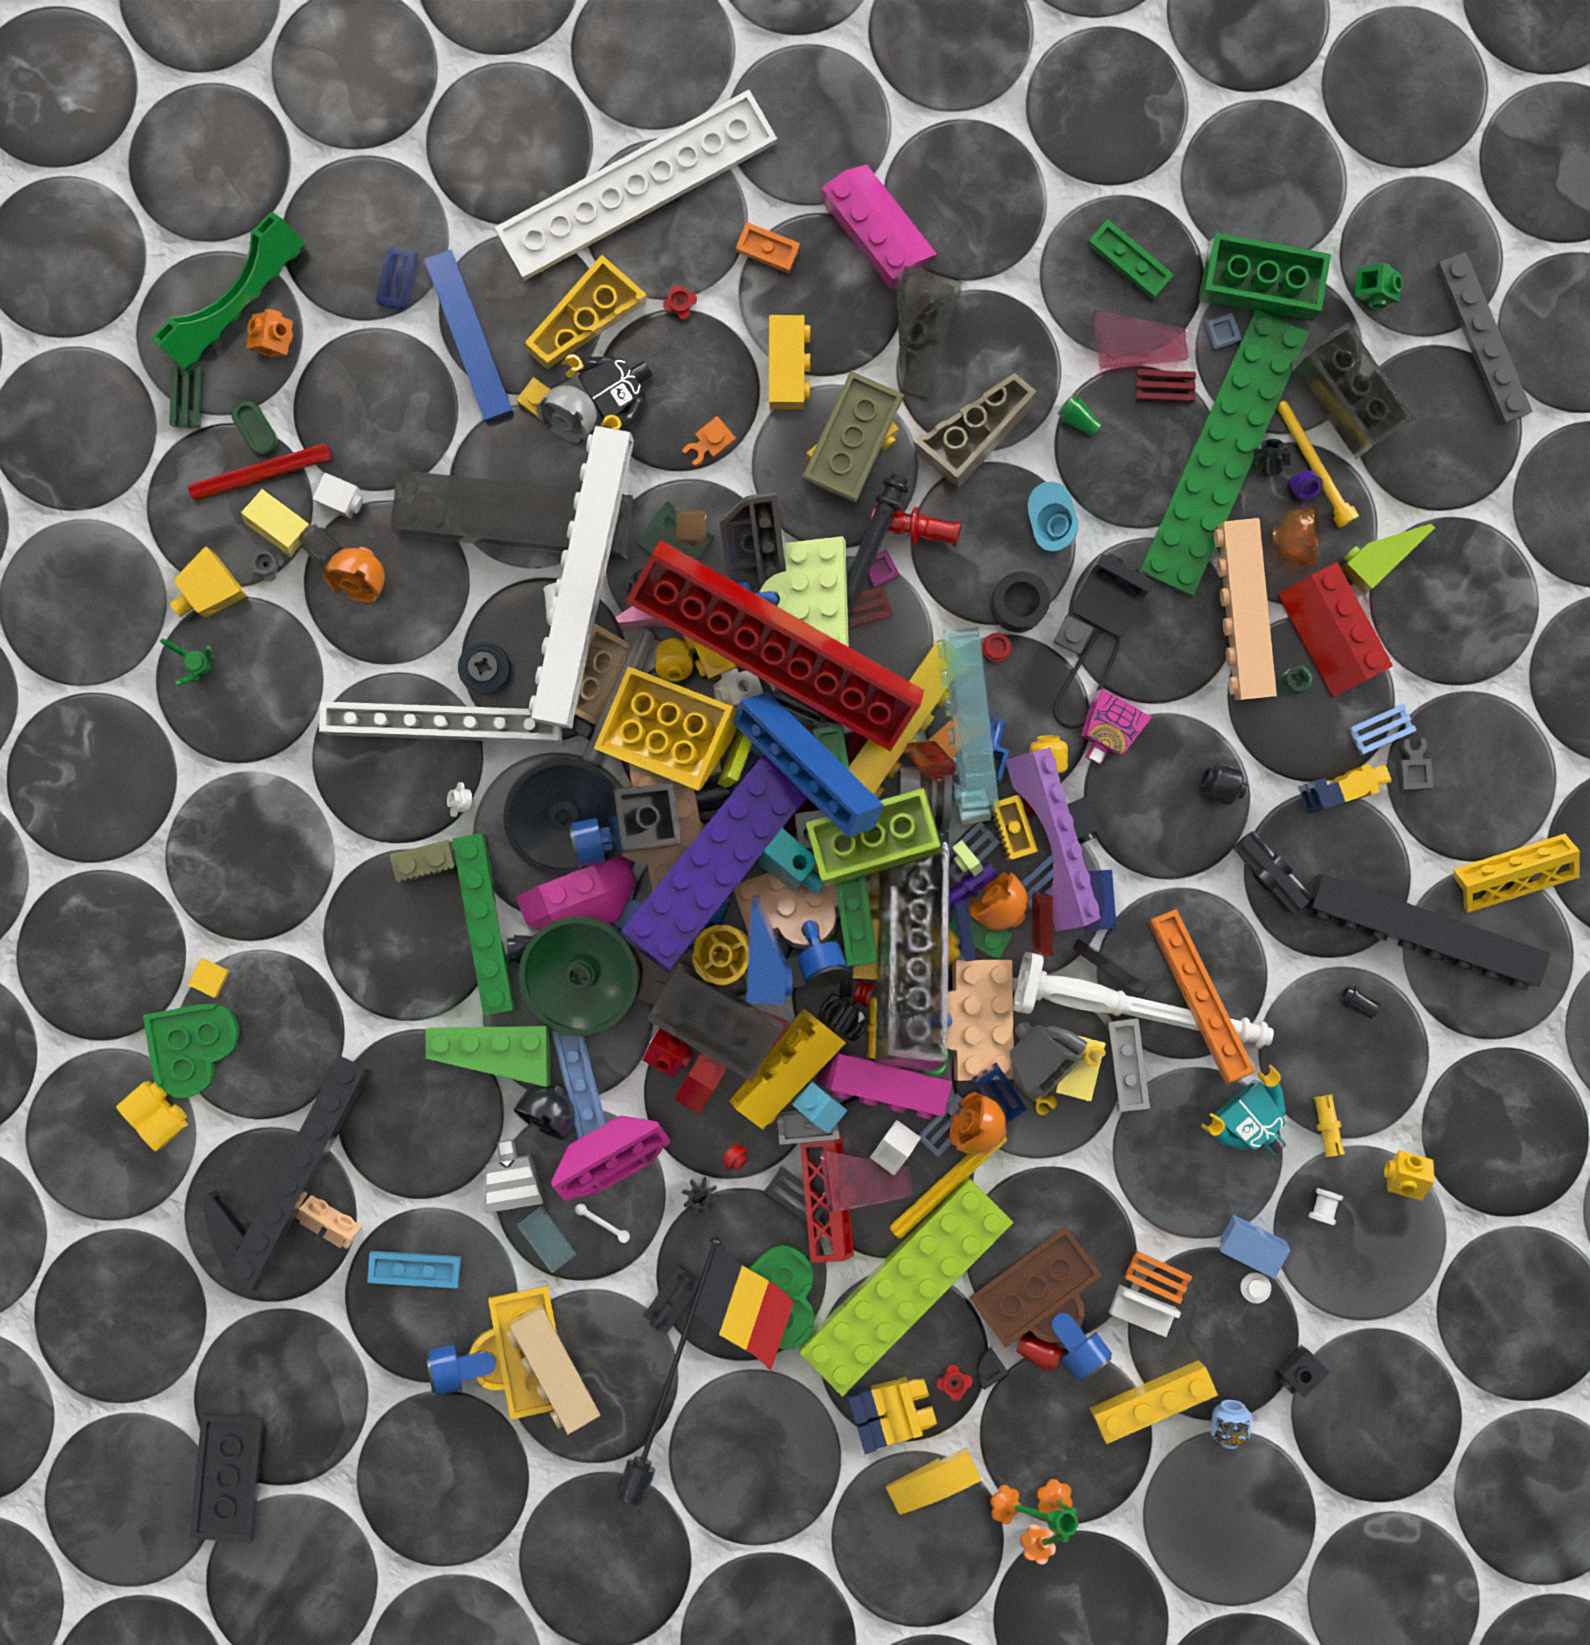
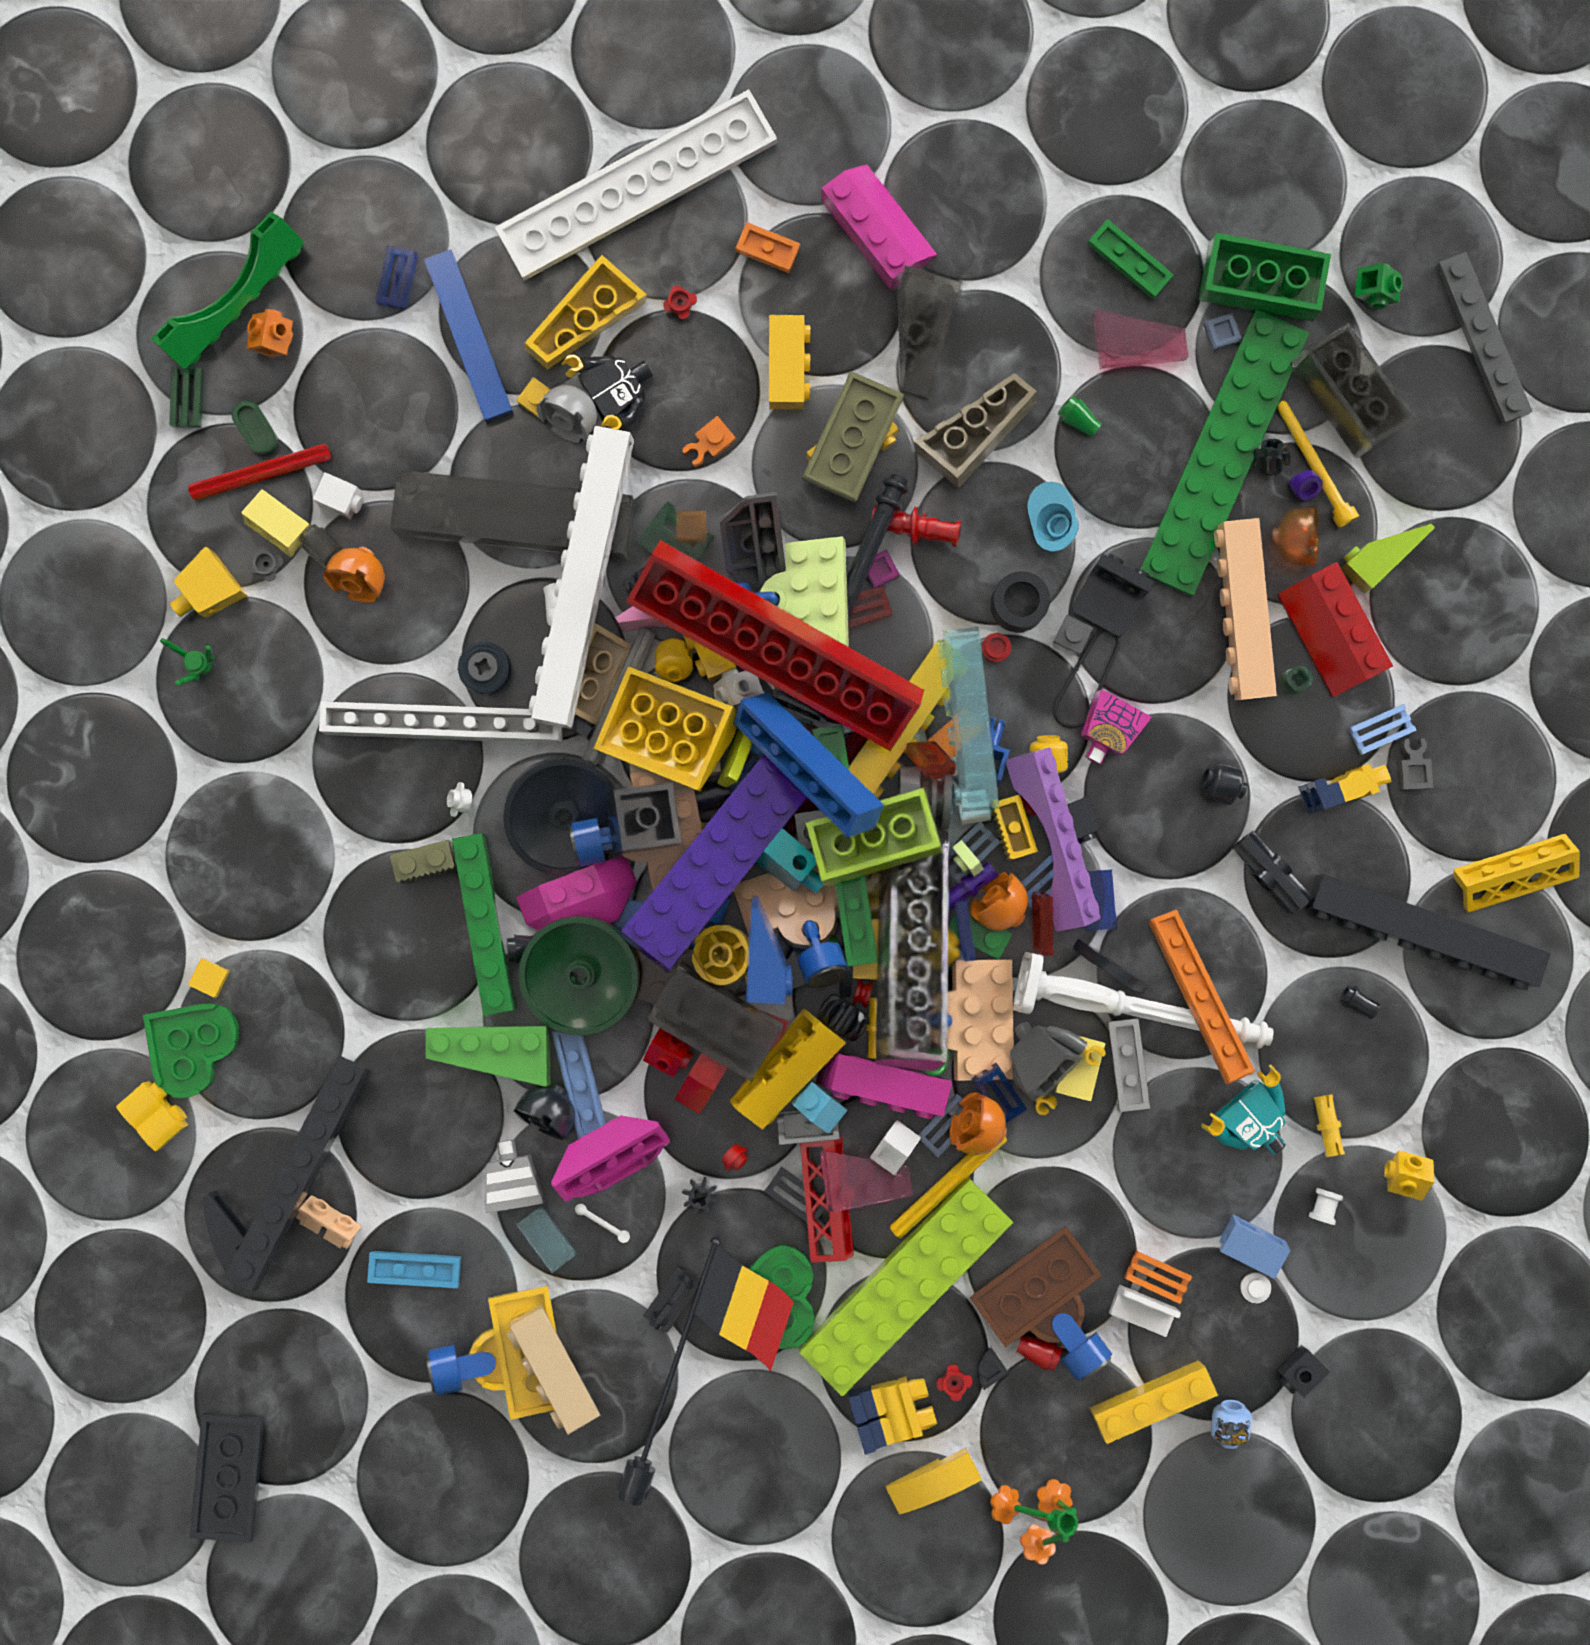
(1168, 375): dark red tile -> none

